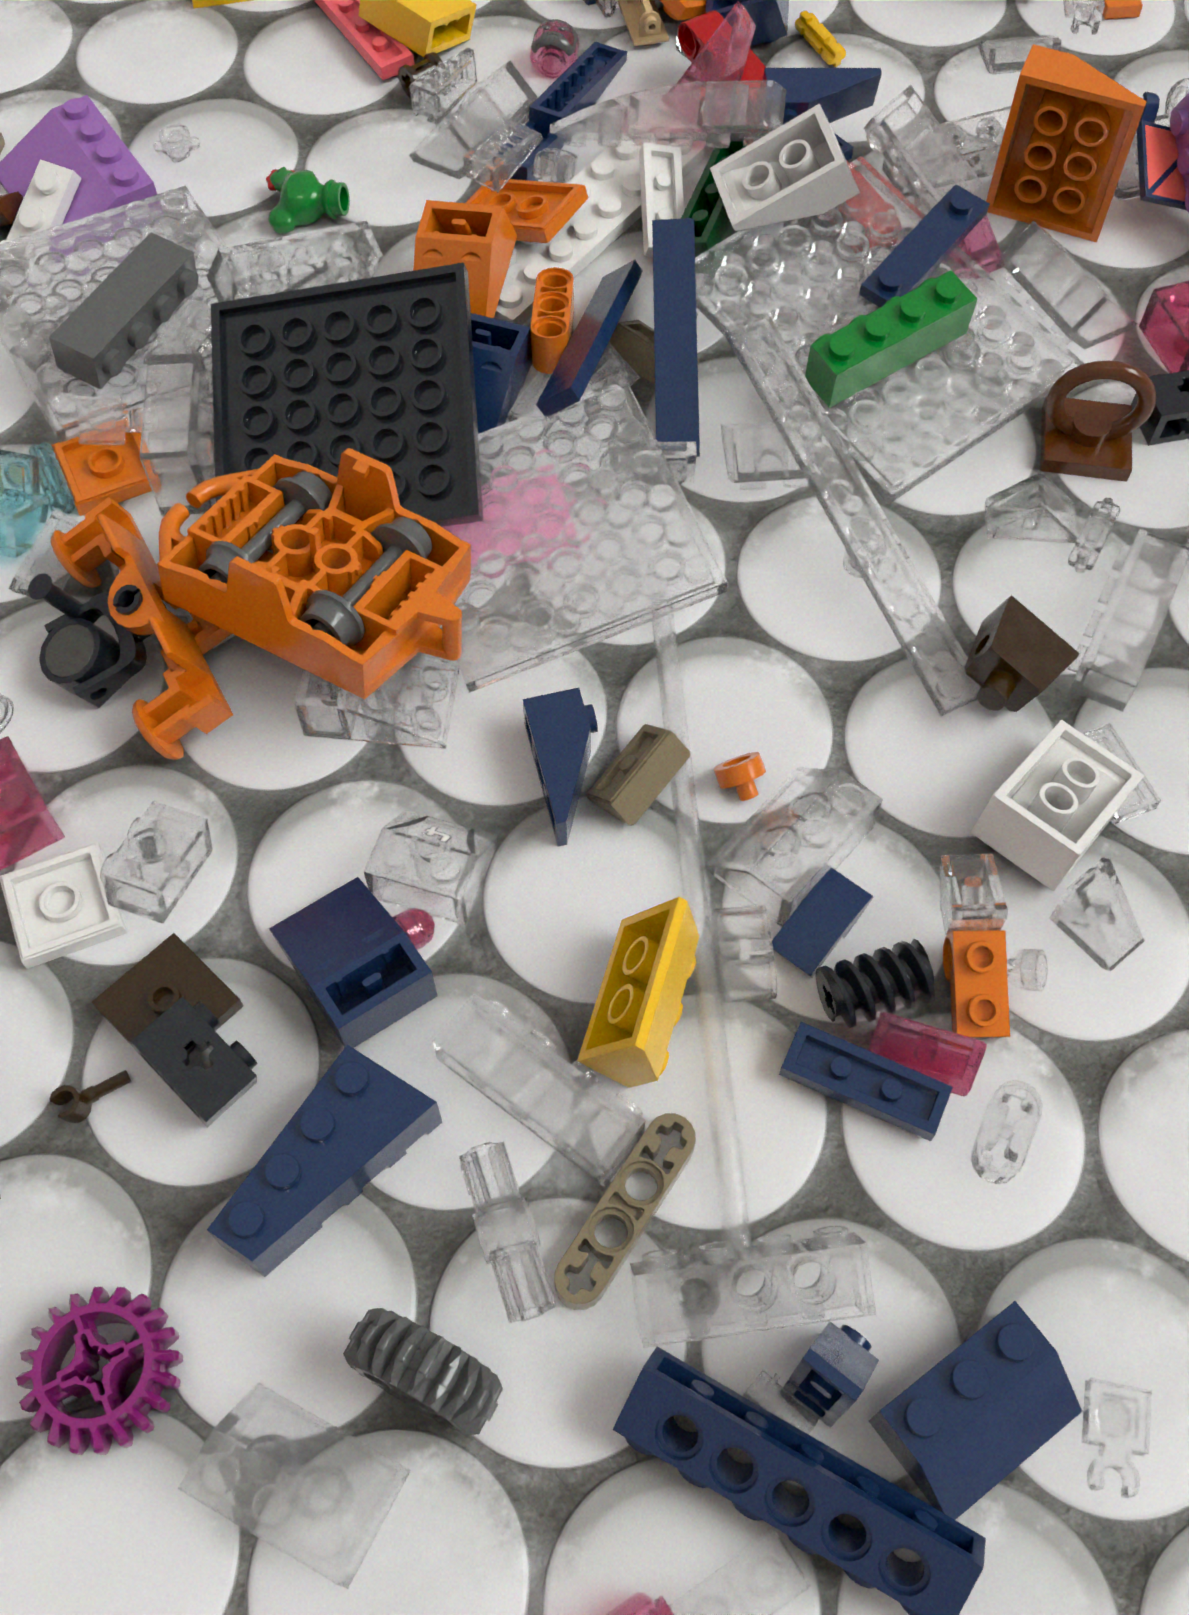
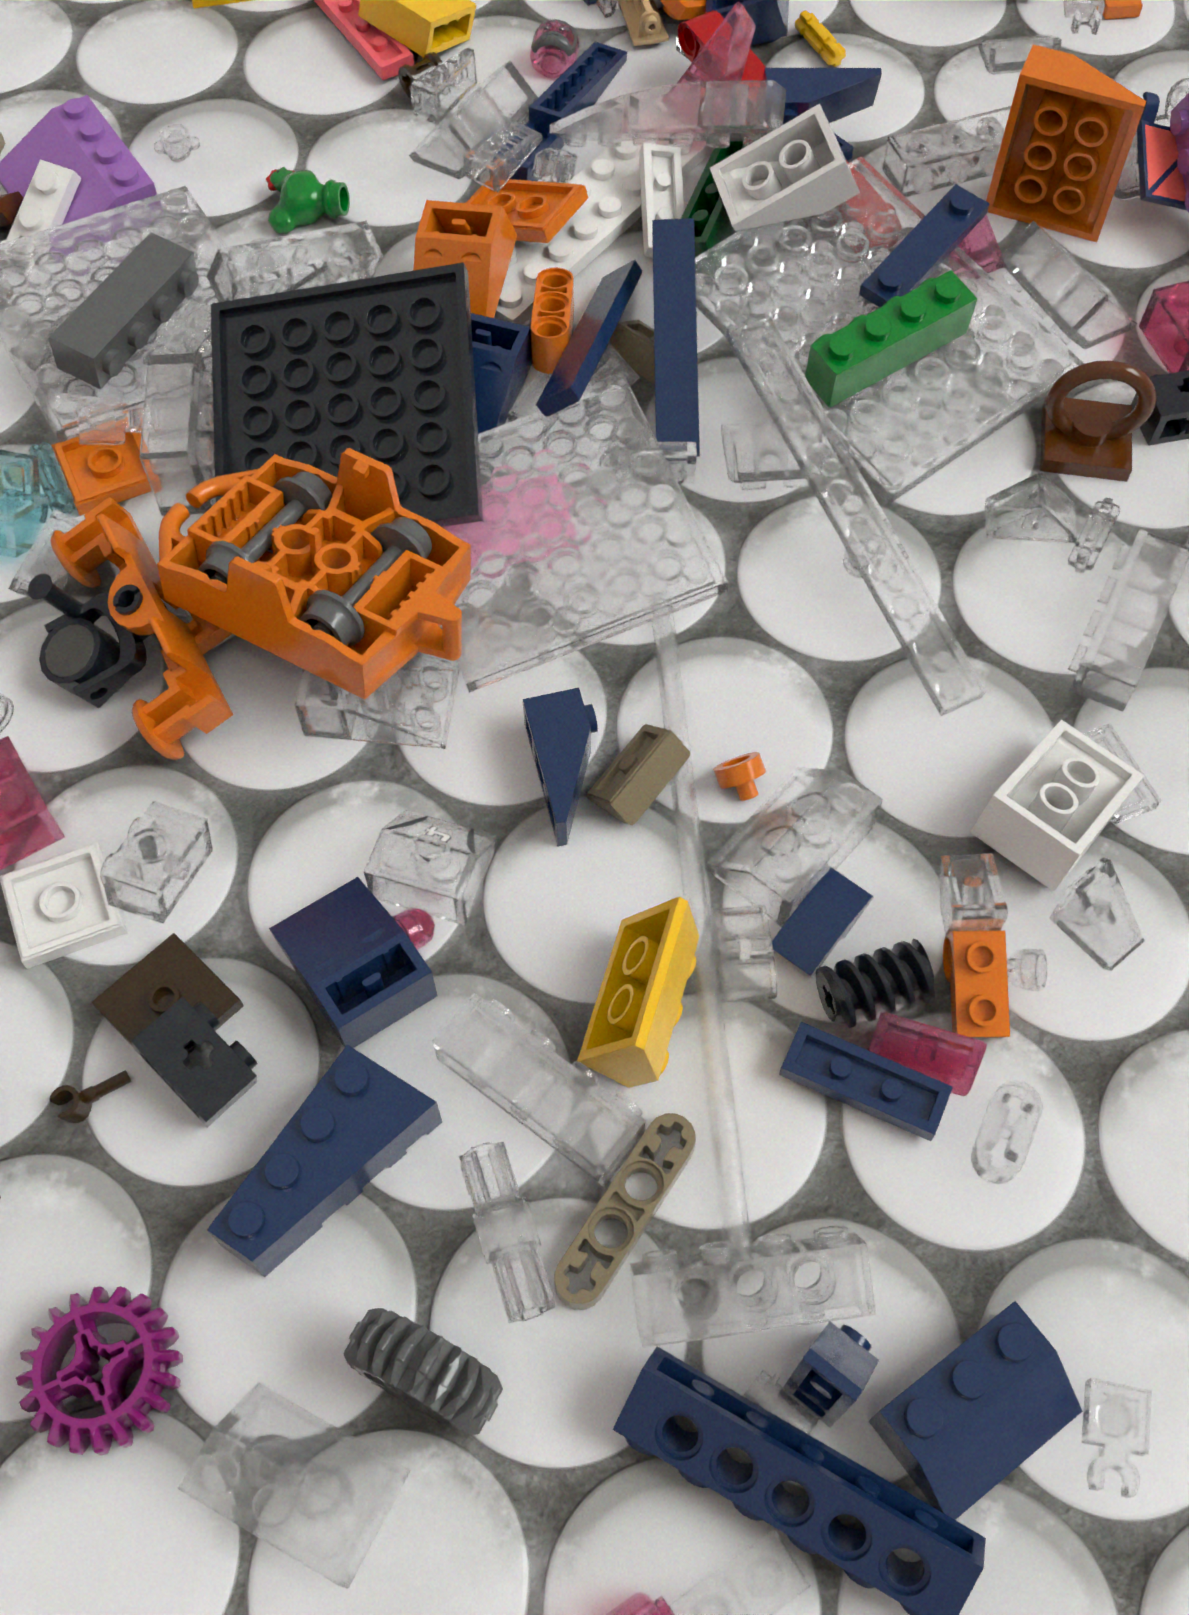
(918, 150): clear brick -> none
(1015, 657): dark brown torso -> none

